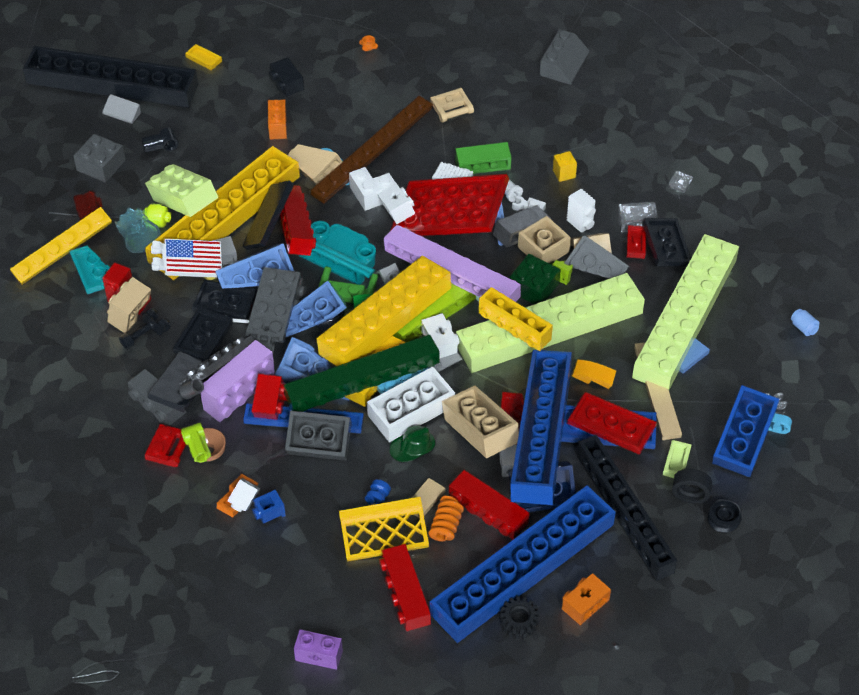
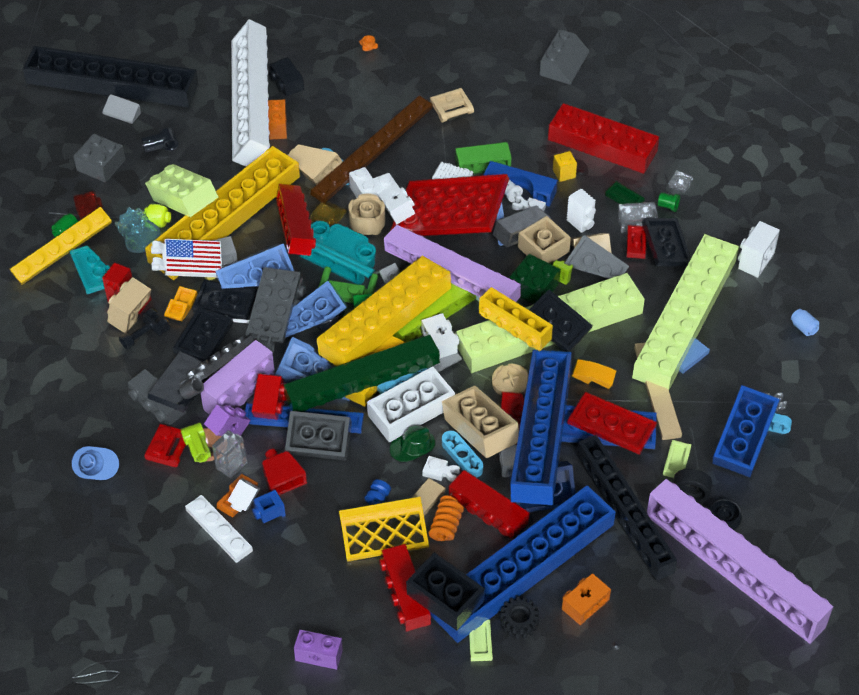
(63, 224): none -> green brick
(95, 463): none -> medium blue piece
(181, 305): none -> light orange slope
(203, 57): yellow tile -> none
(219, 528): none -> white plate
(227, 418): none -> medium lavender brick
(229, 453): none -> clear brick
(249, 94): none -> white brick
(268, 215): tile -> none
(282, 472): none -> red torso
(328, 212): none -> clear yellow slope
(367, 214): none -> tan brick
(438, 468): none -> white plate
(445, 591): none -> black brick
(461, 445): none -> medium azure beam
(481, 643): none -> yellowish green tile
(510, 379): none -> tan tile
(539, 186): none -> blue arch
(567, 324): none -> black plate
(603, 138): none -> red brick
(623, 195): none -> dark green tile
(669, 201): none -> green bush
(739, 561): none -> lavender brick
(758, 248): none -> white brick

